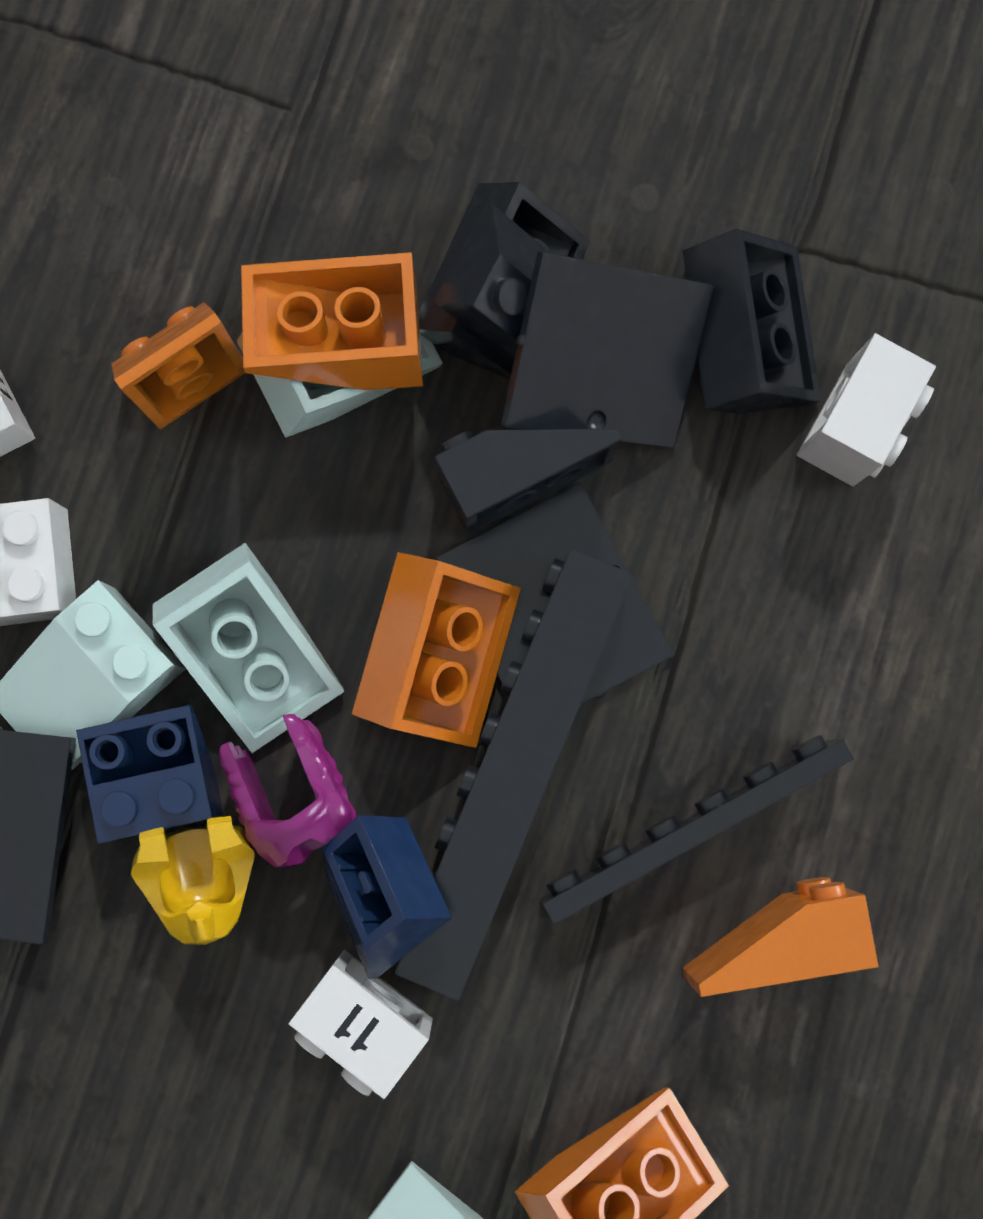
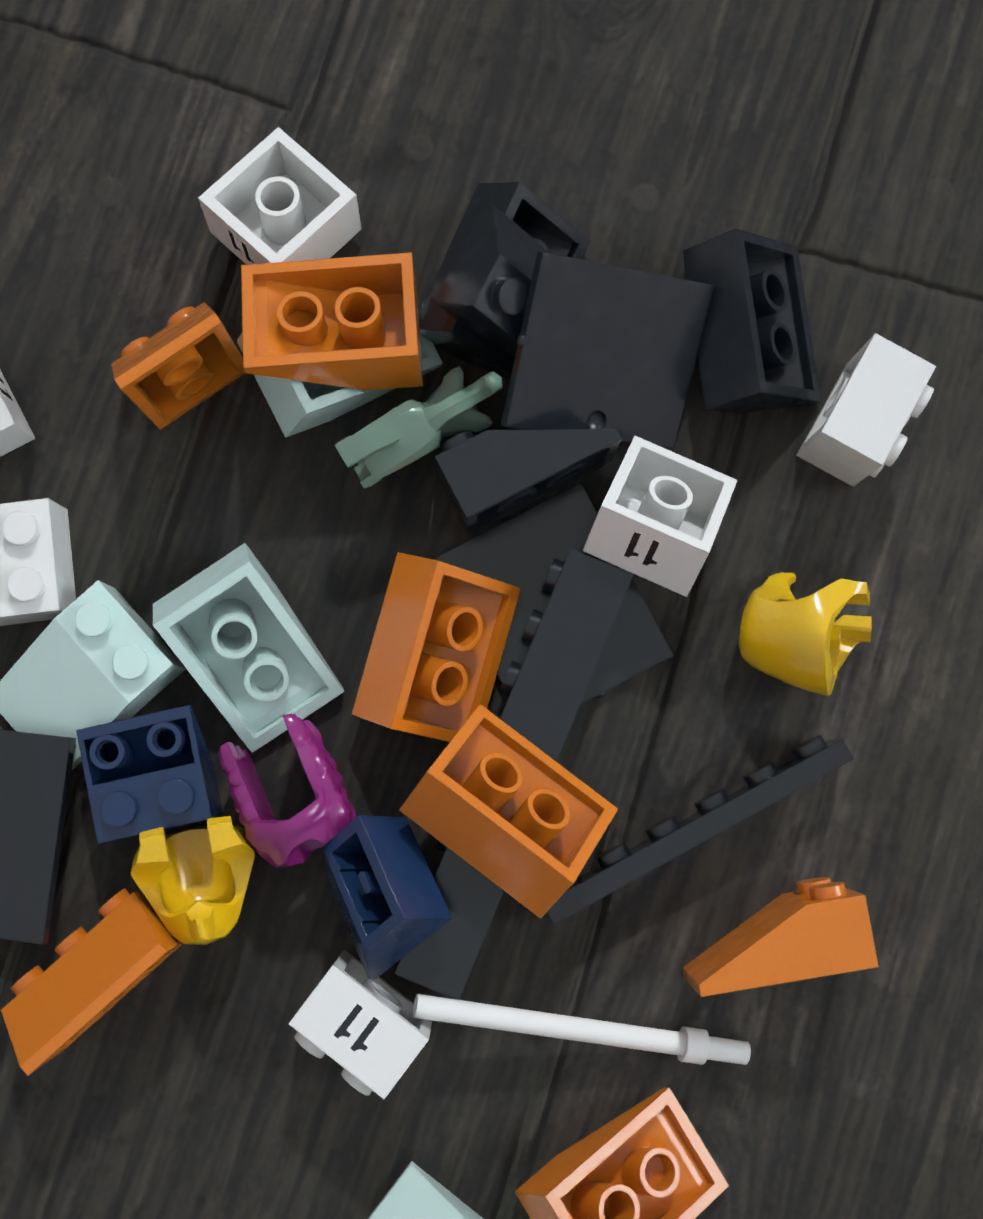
(86, 980): none -> orange slope
(280, 205): none -> white brick
(418, 427): none -> sand green animal
(510, 811): none -> orange slope
(660, 516): none -> white brick
(689, 1044): none -> white bar
(799, 636): none -> yellow piece

